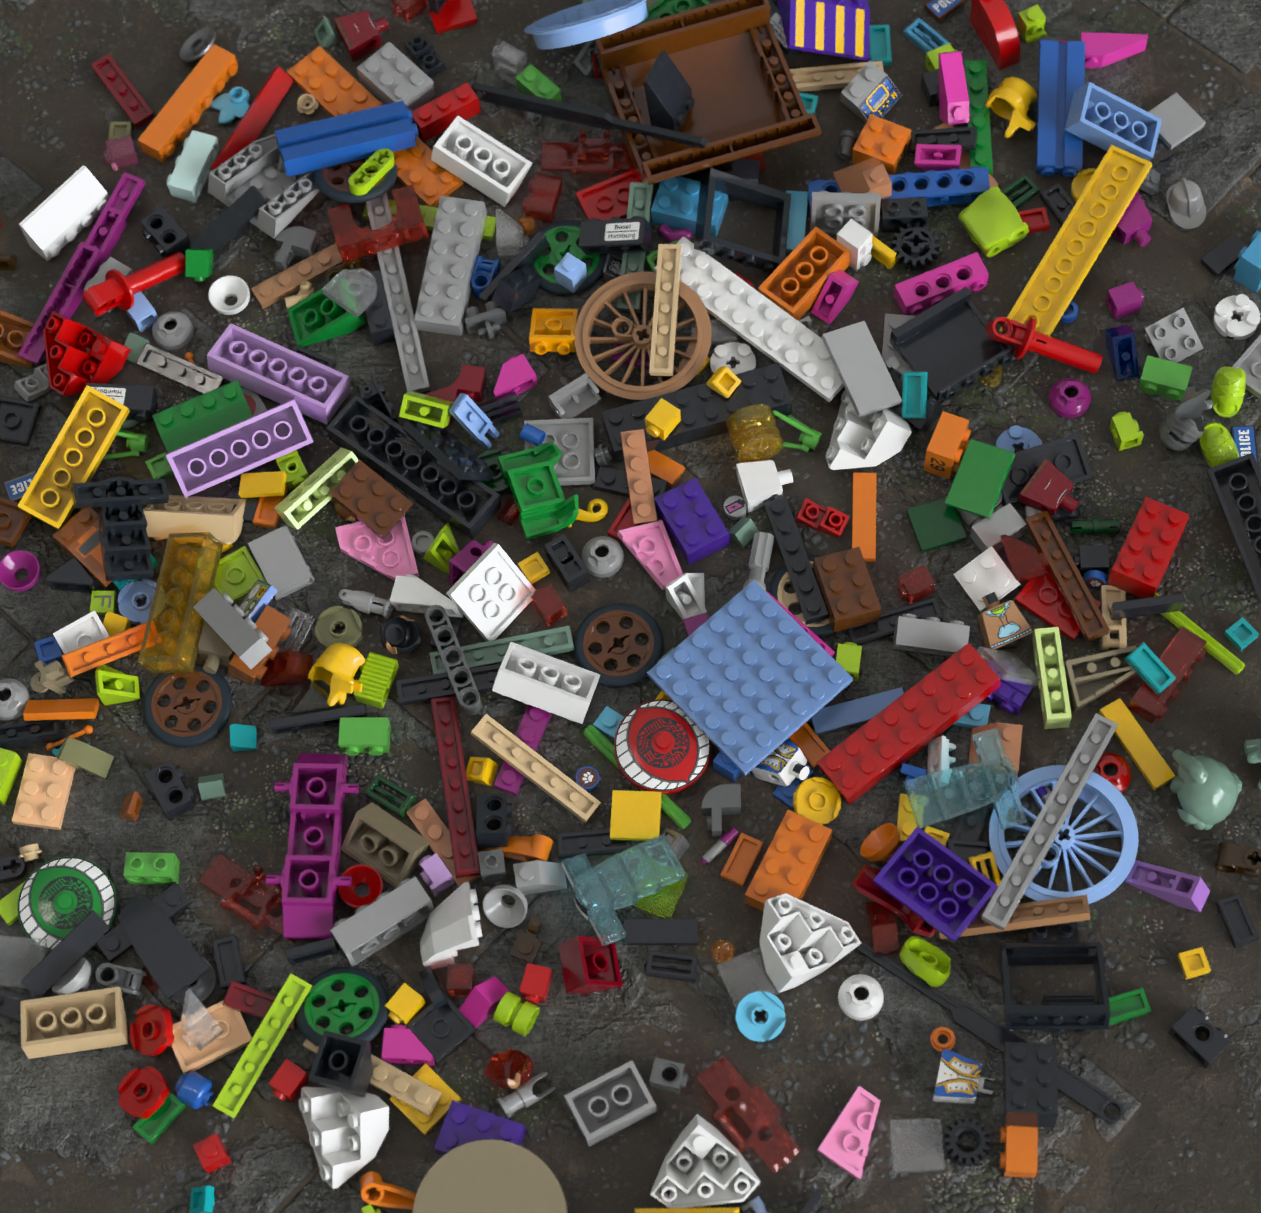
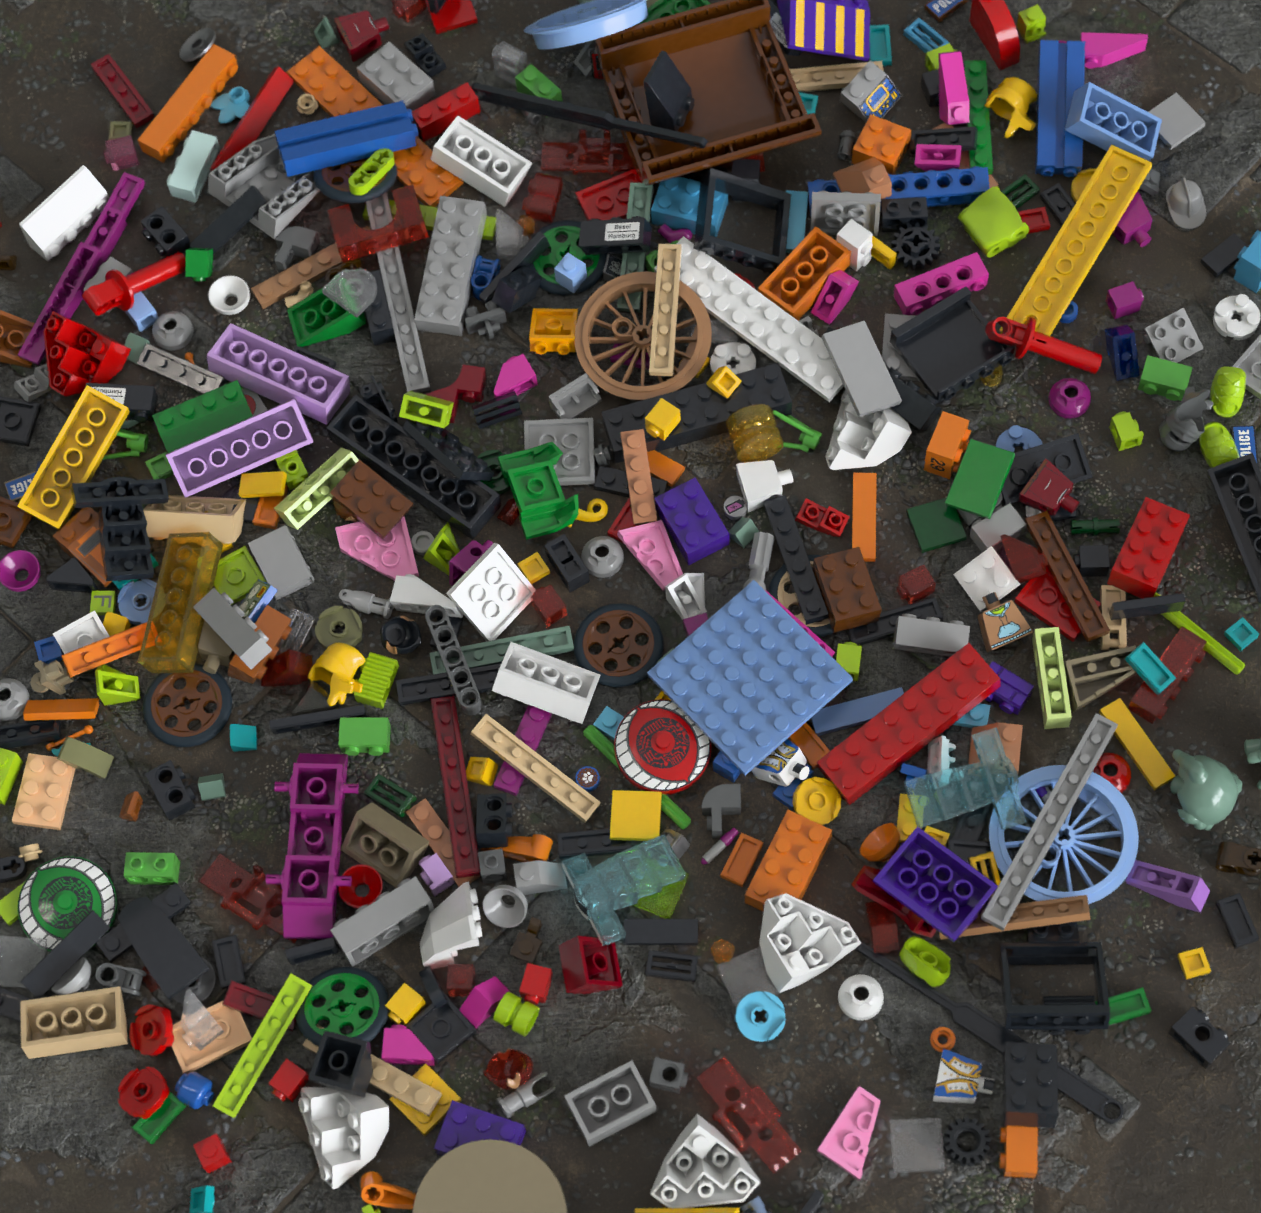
(473, 420): medium blue hinge -> none
(533, 435): blue hinge -> none
(914, 395): teal tile -> none
(1008, 666): clear tile -> none
(1094, 579): blue tile -> none

